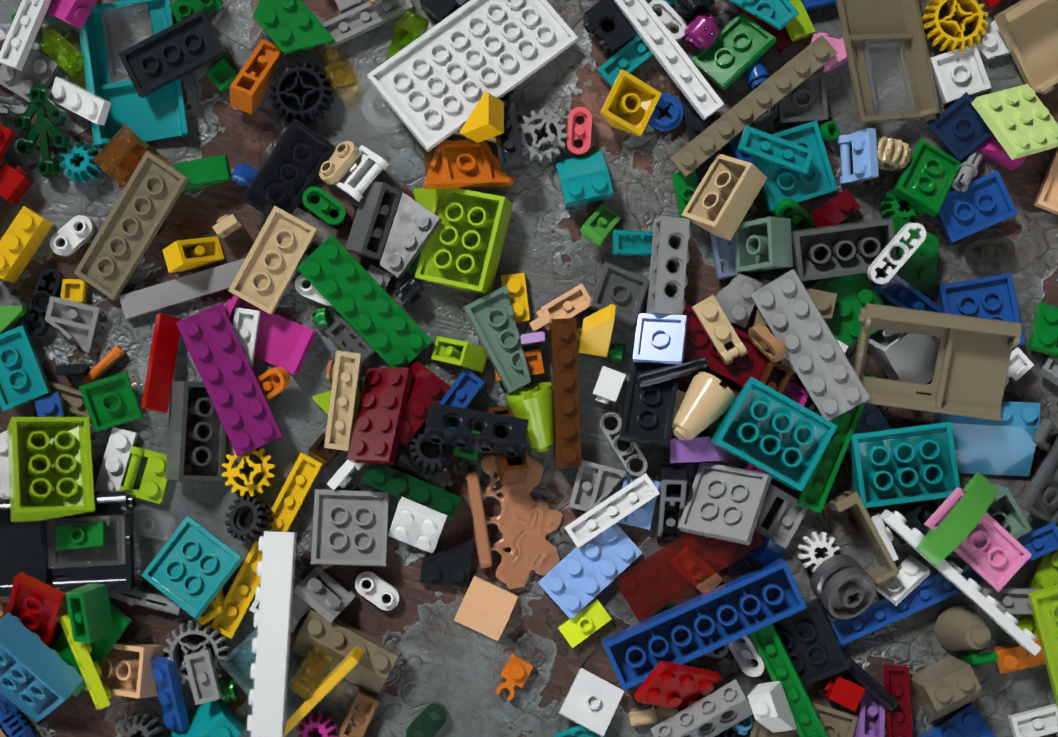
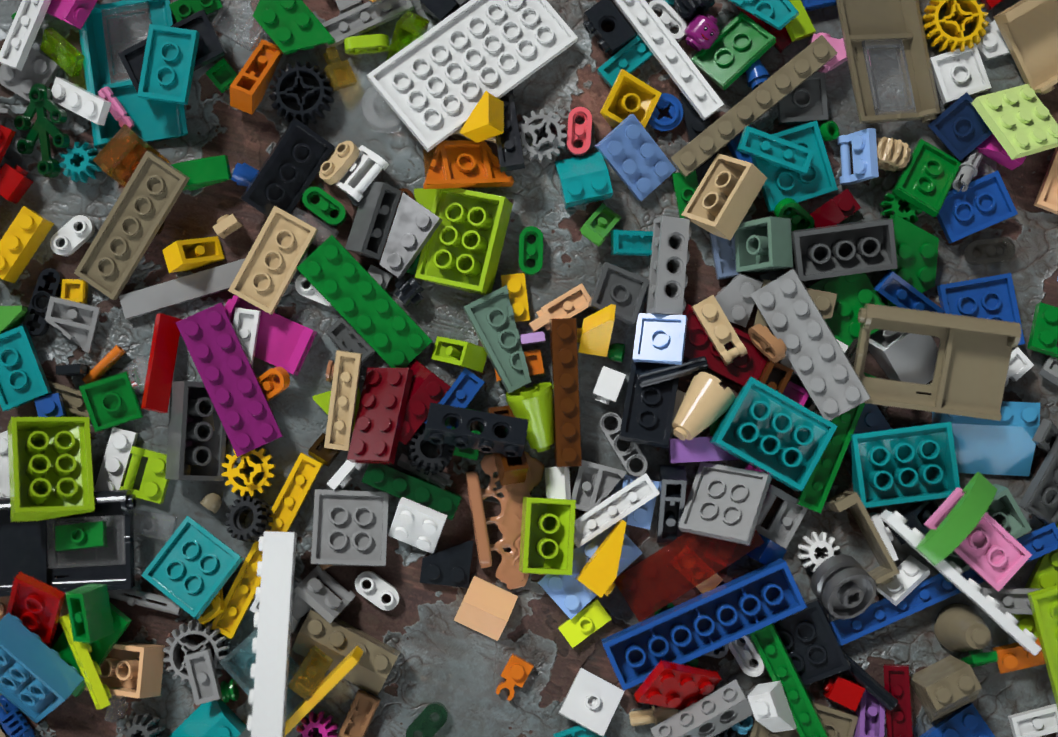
(116, 108): none -> bright pink axle
(168, 64): none -> teal plate
(170, 693): blue plate -> none
(212, 502): none -> dark tan hinge
(321, 317): green hinge -> none
(366, 44): none -> lime beam
(531, 251): none -> green plate
(547, 536): none -> lime slope
(557, 483): none -> white tile
(603, 565): none -> yellow slope
(635, 157): none -> medium blue plate
(907, 252): white beam -> none

